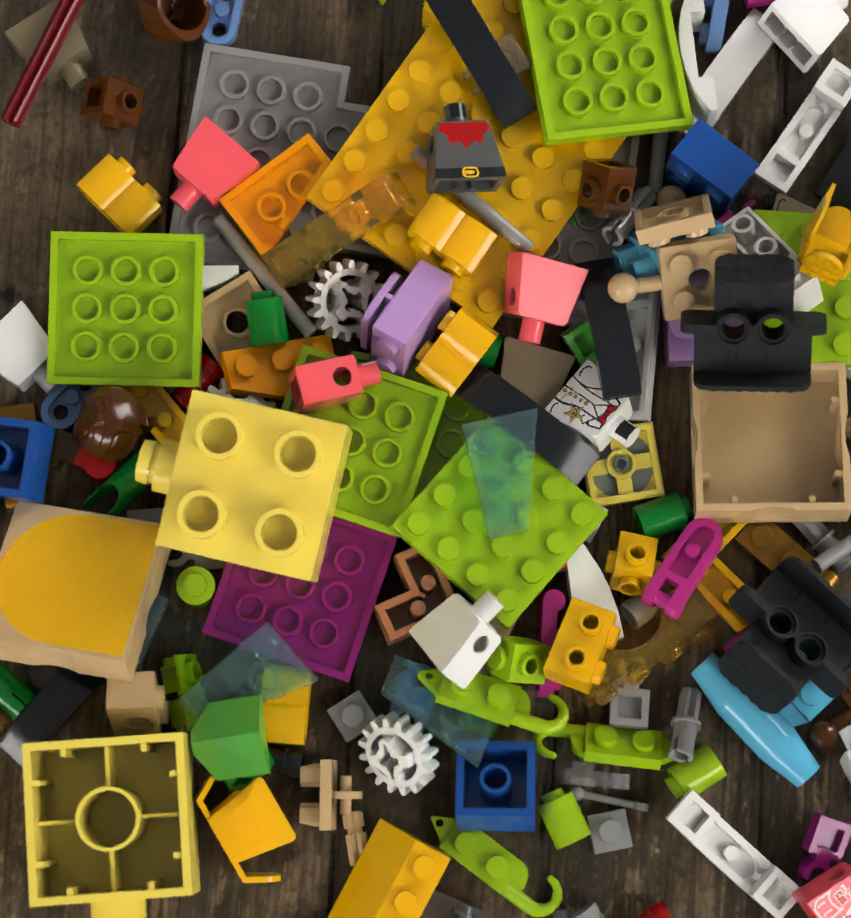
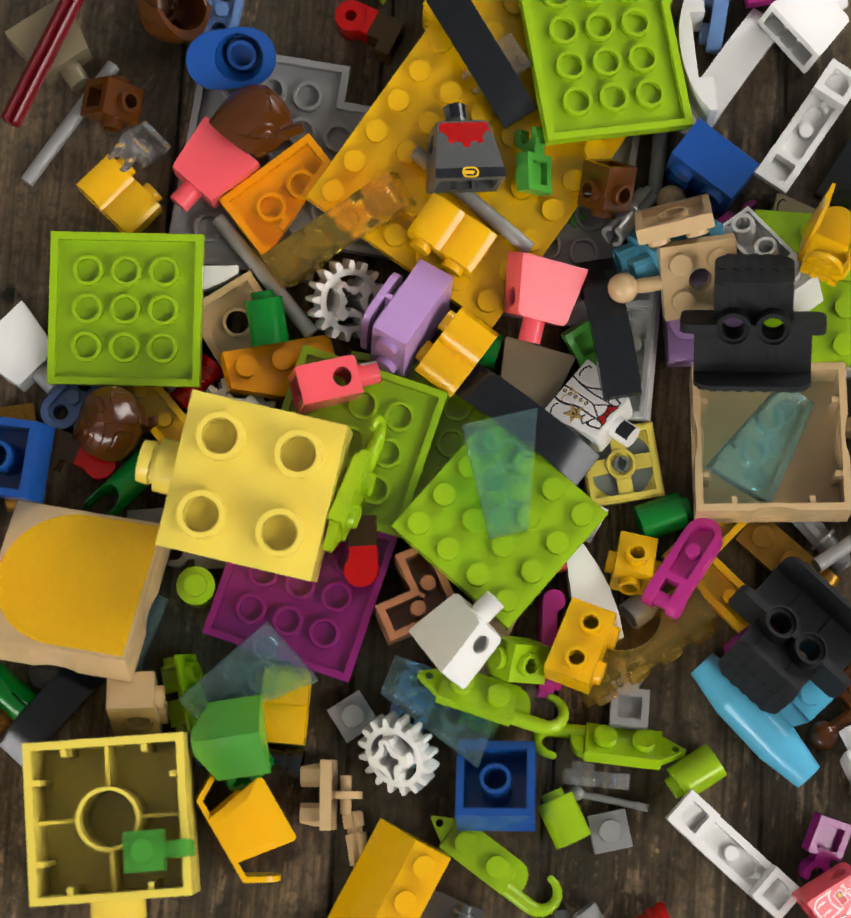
(61, 134): none -> light grey bar
(140, 145): none -> clear plate
(149, 850): none -> bright green plate
(231, 58): none -> blue piece
(255, 120): none -> reddish brown helmet
(356, 484): none -> lime plate
(363, 561): none -> red leg
(370, 26): none -> leg
(532, 166): none -> bright green plate
(685, 725): light grey axle -> none
(763, 446): none -> clear light blue wing

